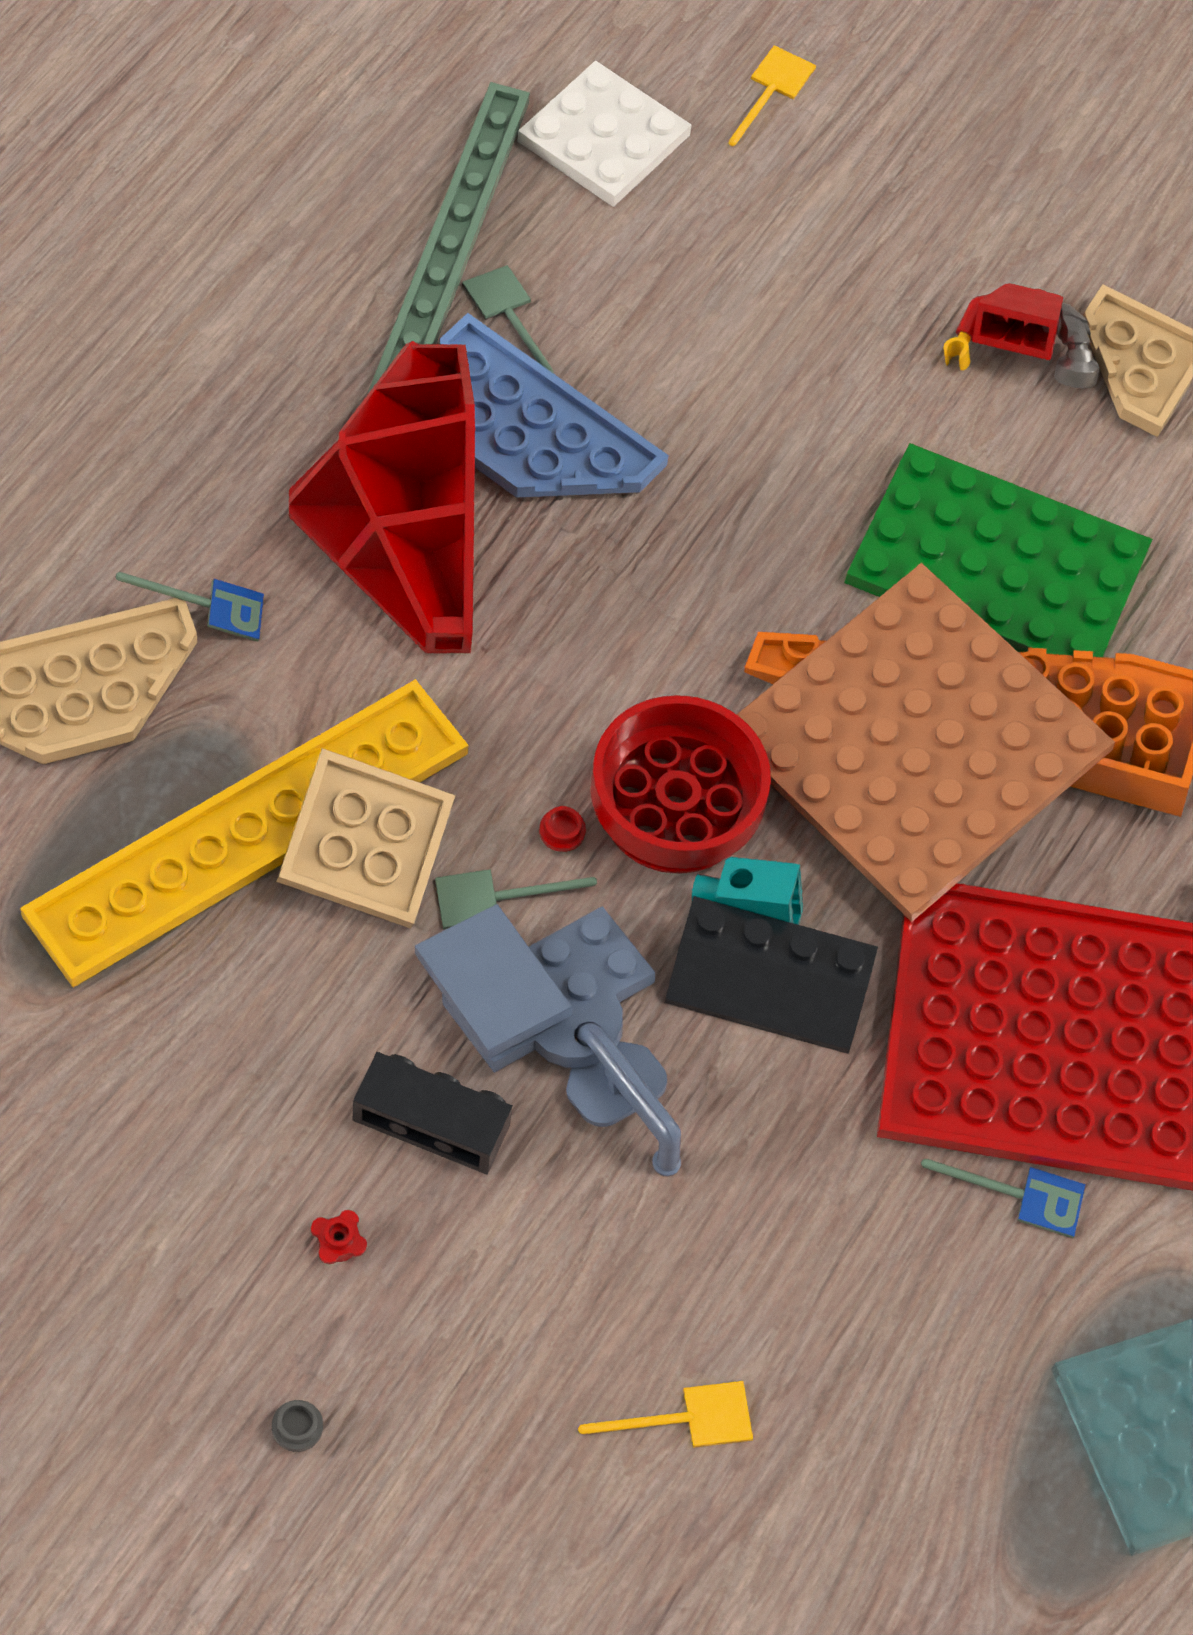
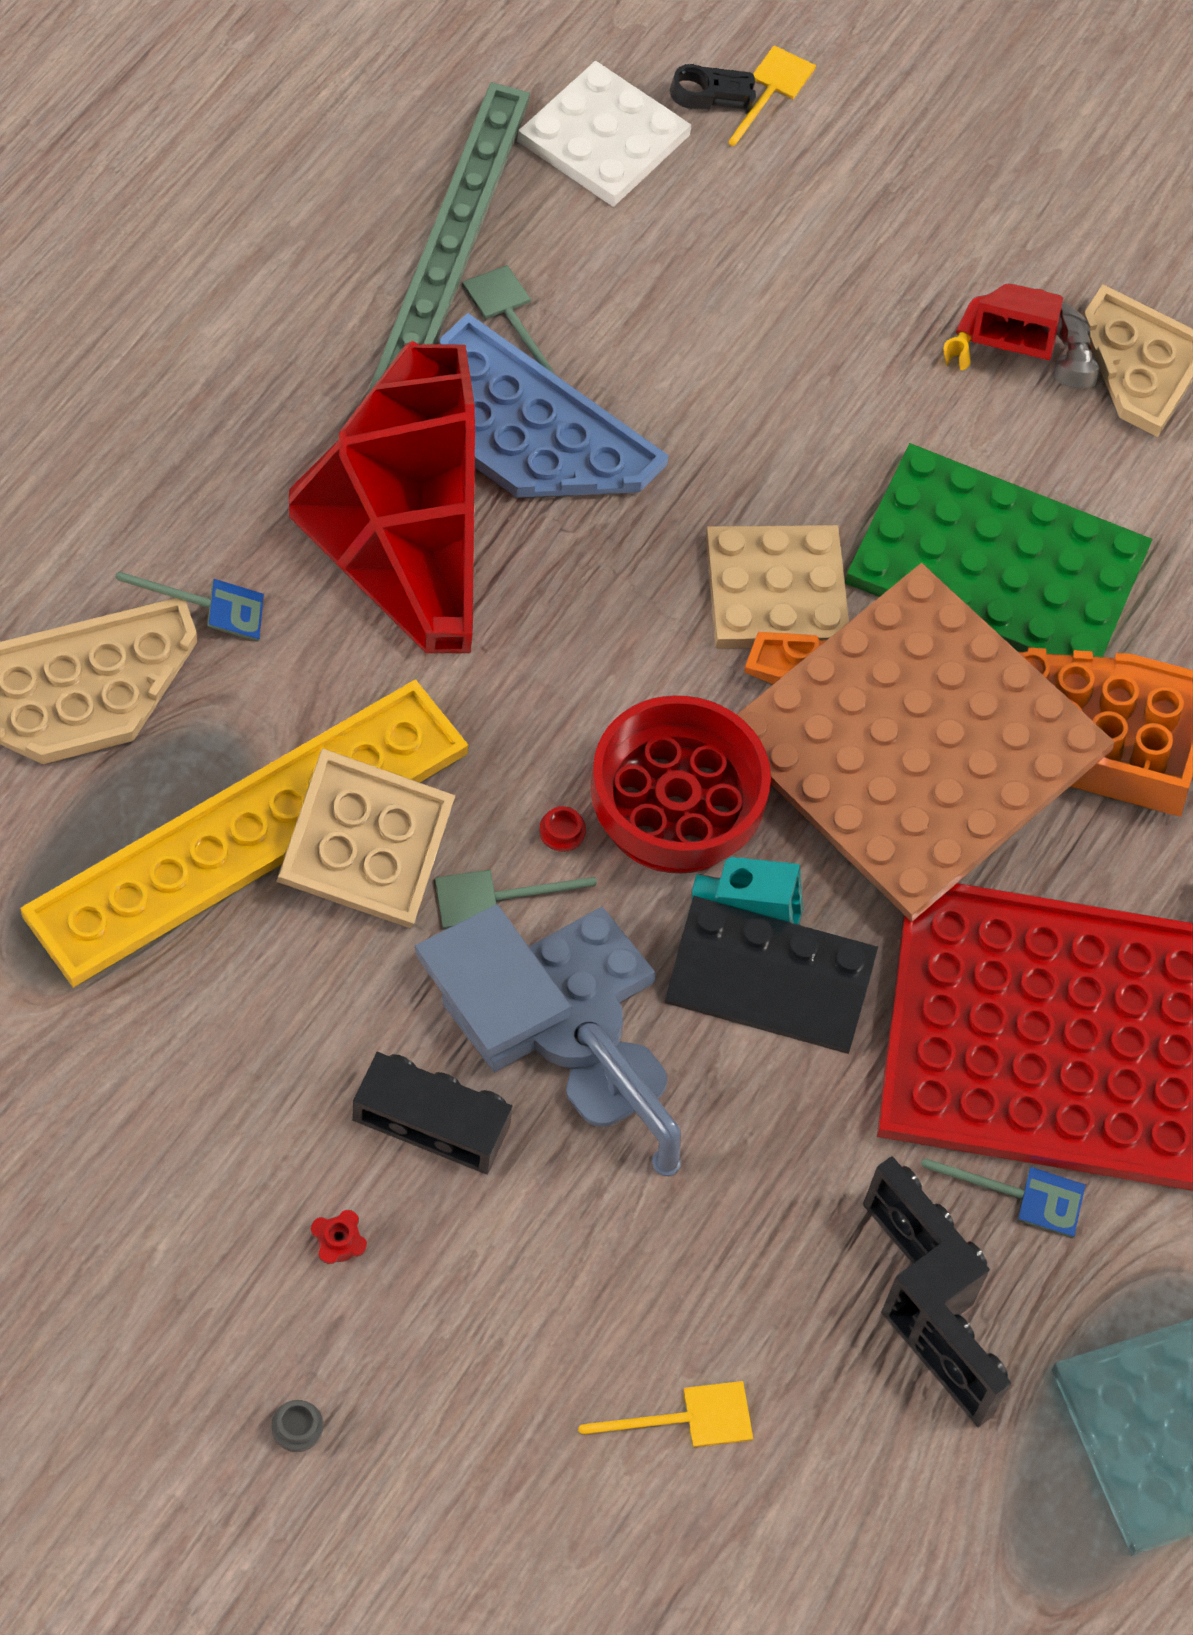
(720, 88): none -> black piece
(775, 582): none -> tan plate
(936, 1290): none -> black bracket

